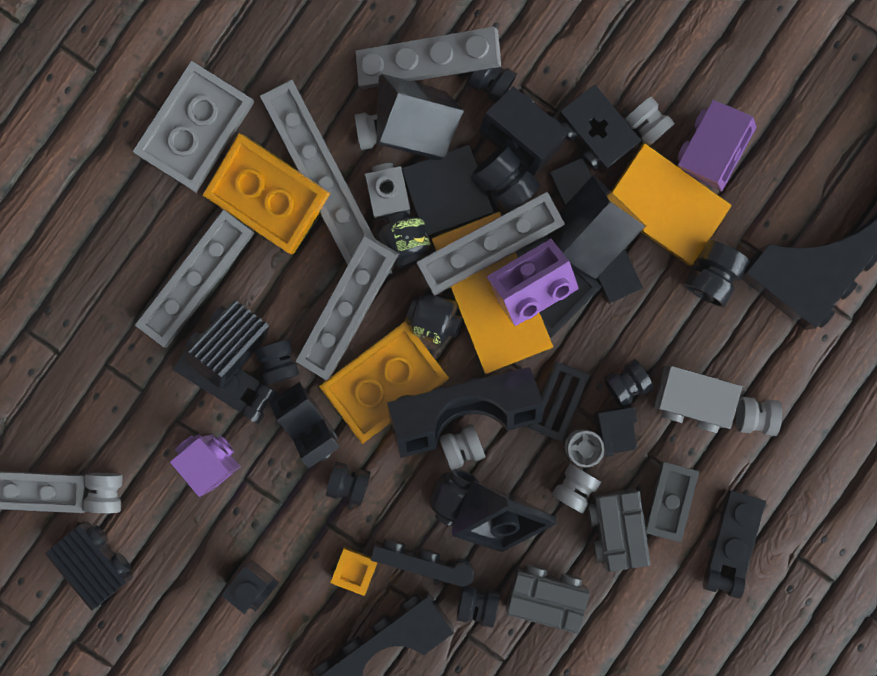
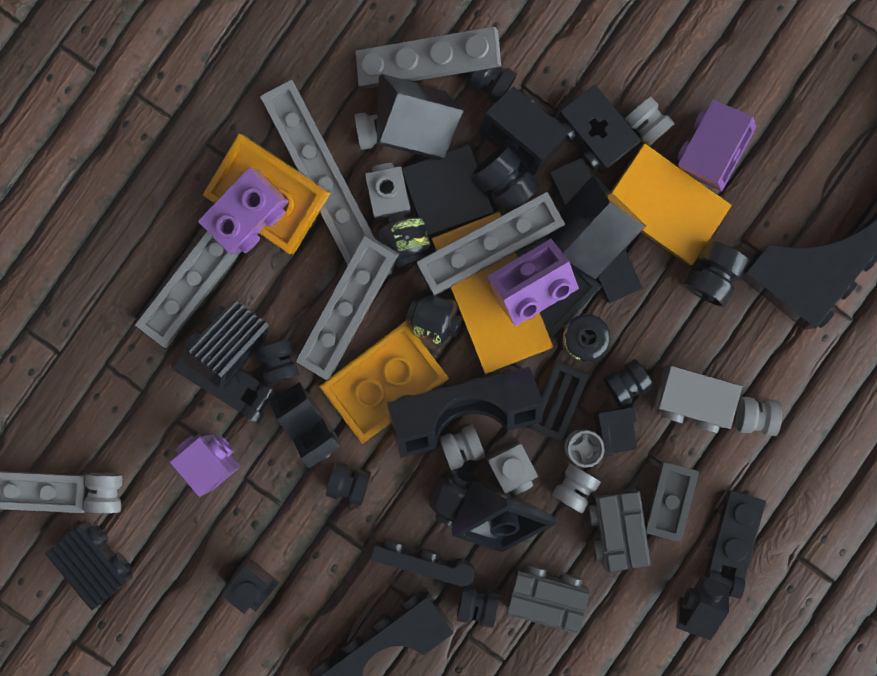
(193, 126): light grey plate -> none
(244, 212): none -> medium lavender brick
(354, 571): light orange plate -> none
(513, 469): none -> light grey brick
(572, 338): none -> black head
(703, 608): none -> black brick

